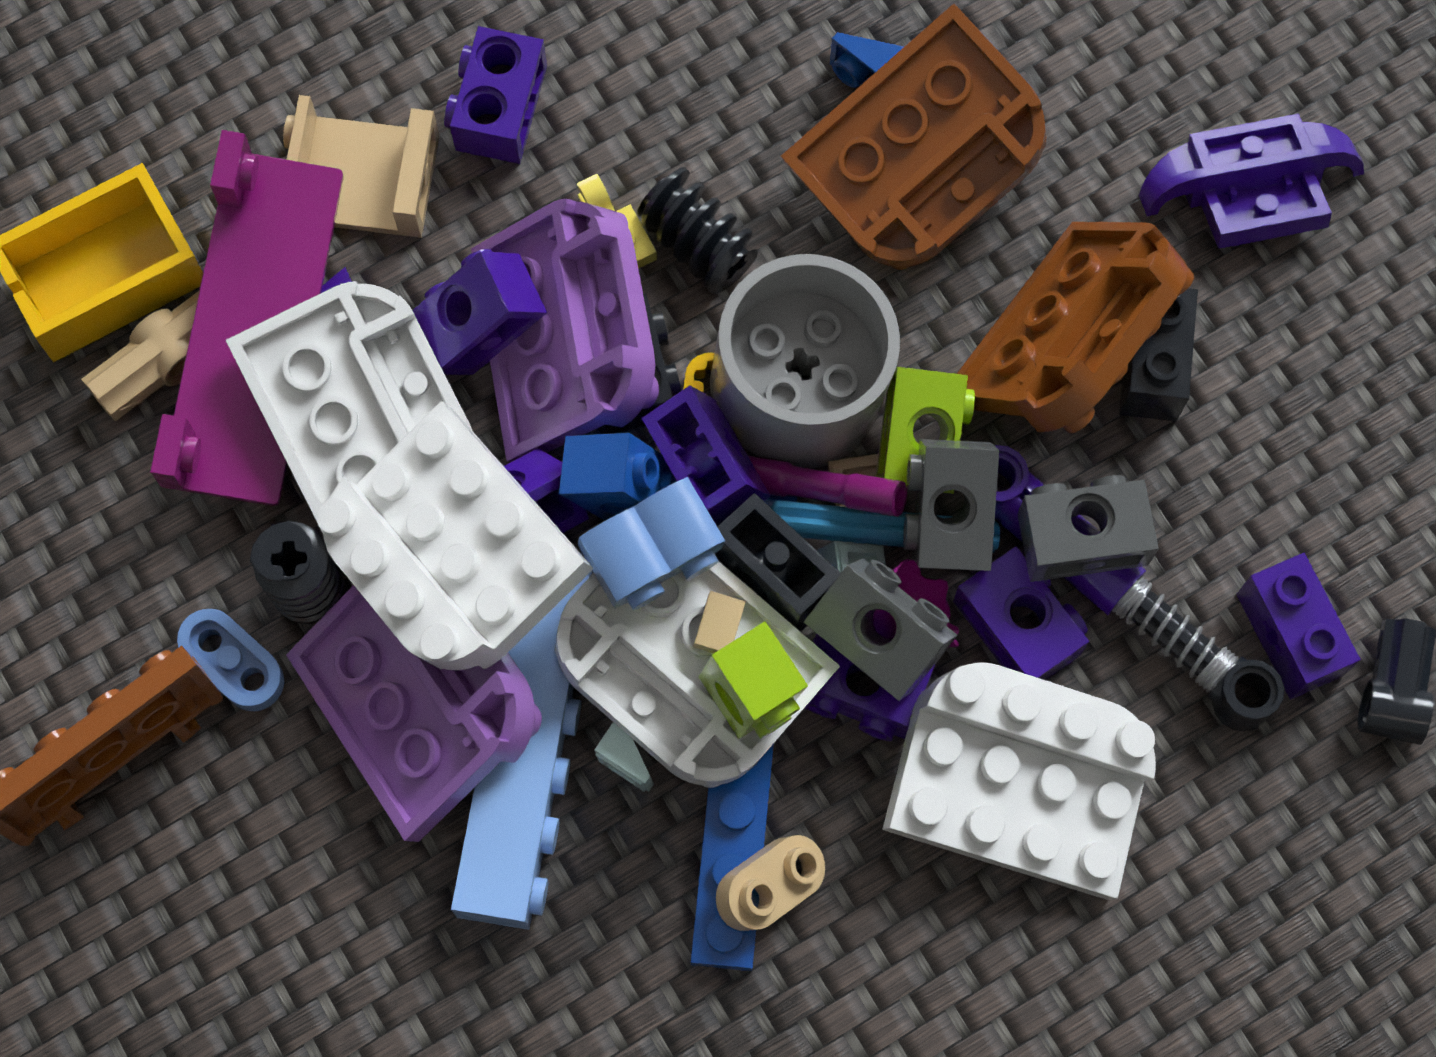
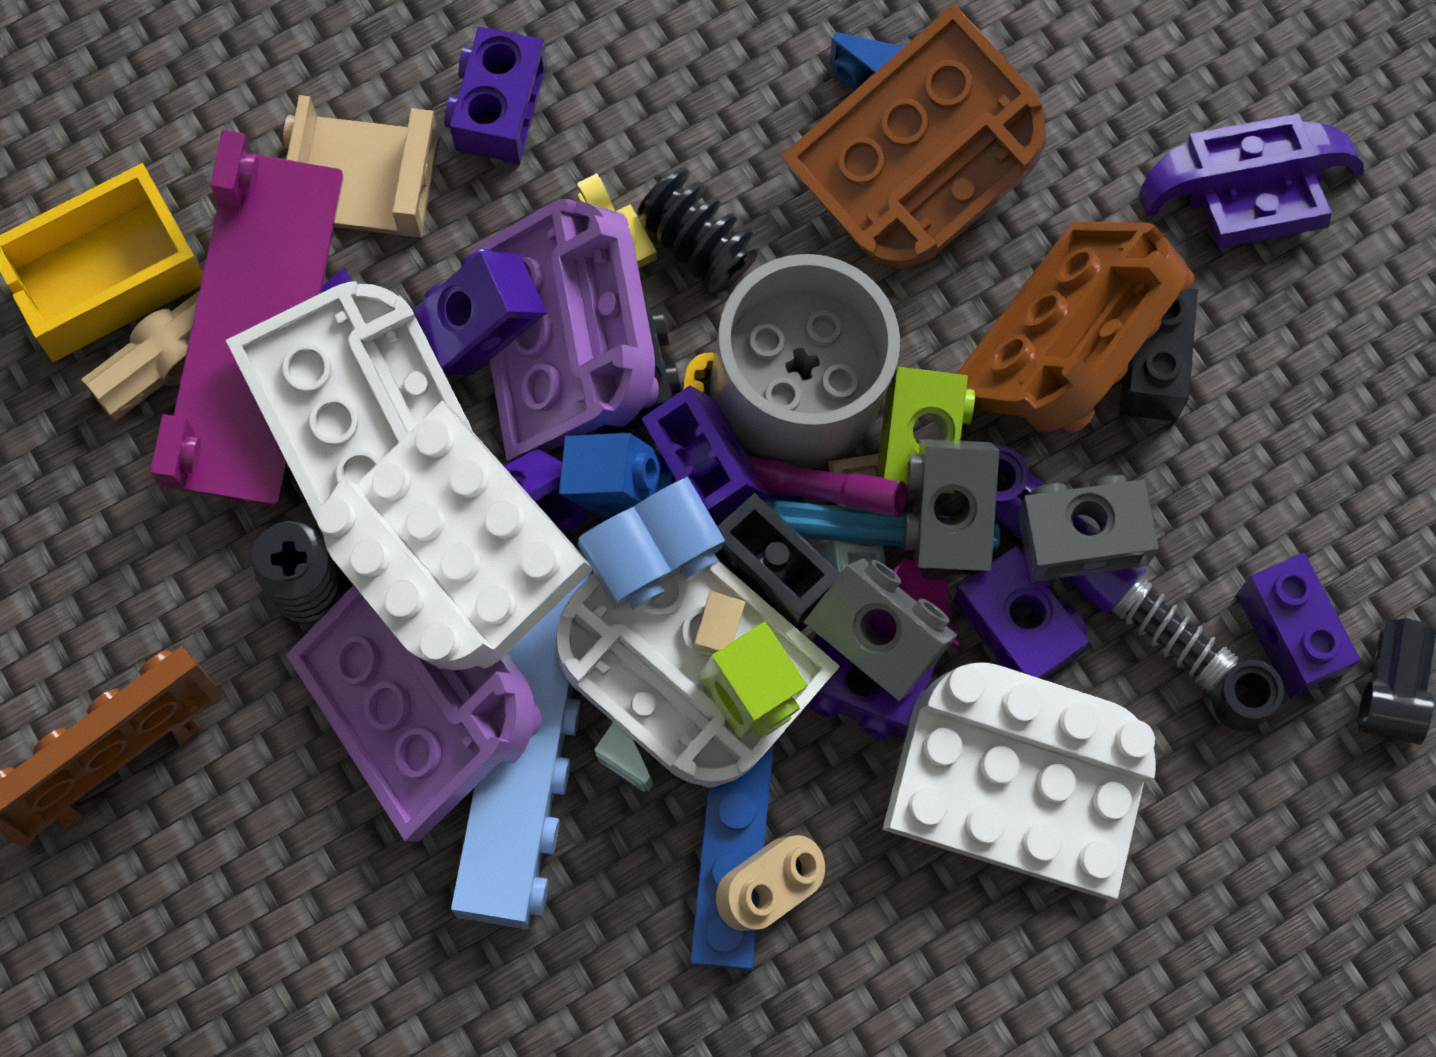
(233, 660): medium blue plate -> none

